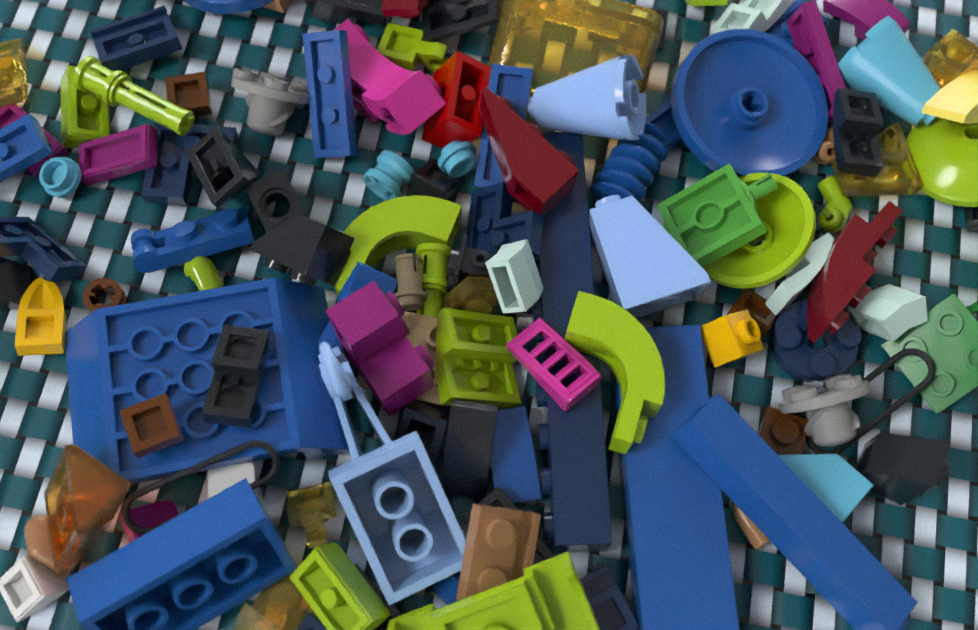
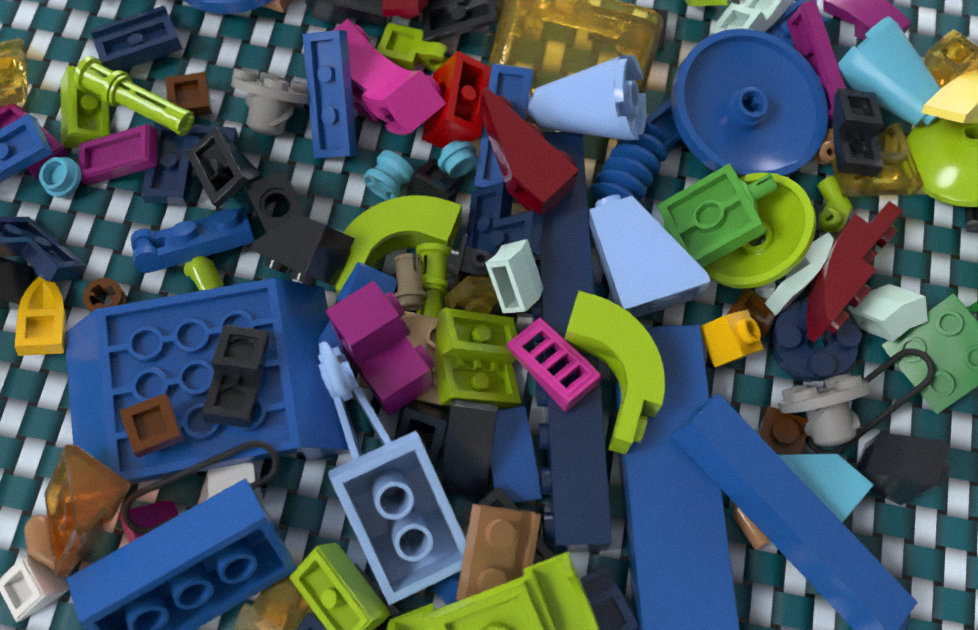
(311, 509): clear yellow plate -> none

